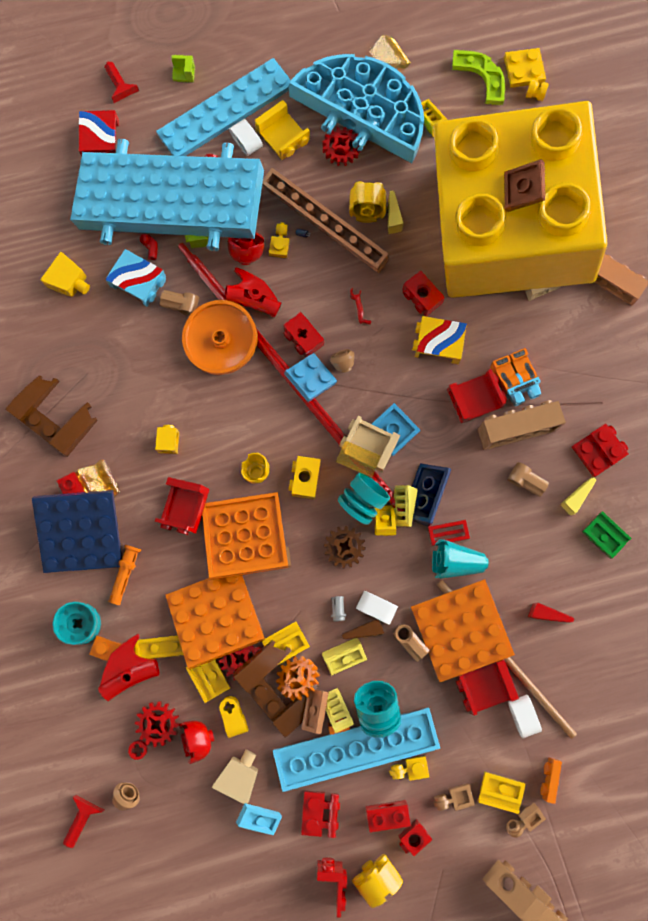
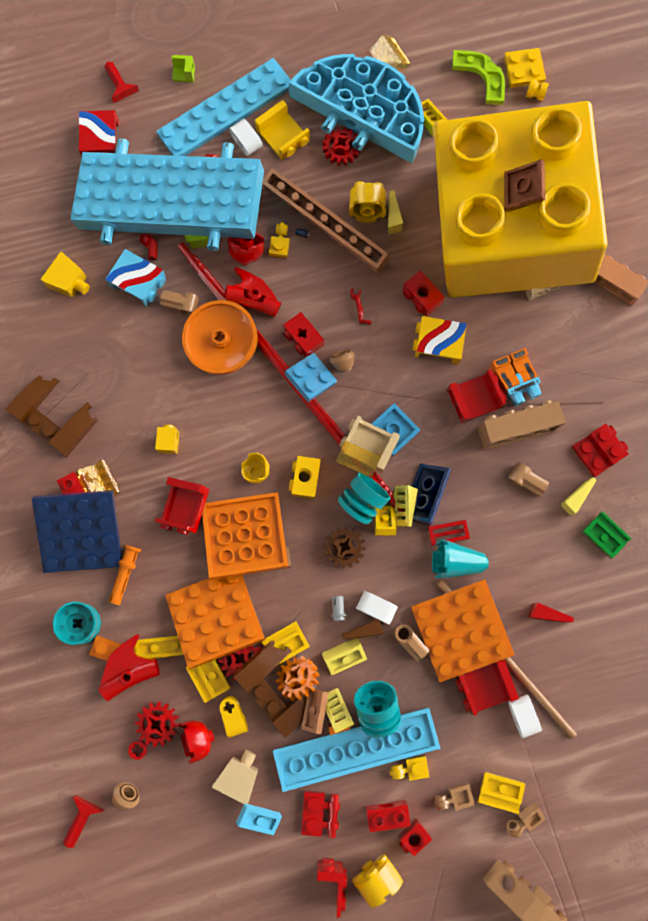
(549, 788): orange plate -> none

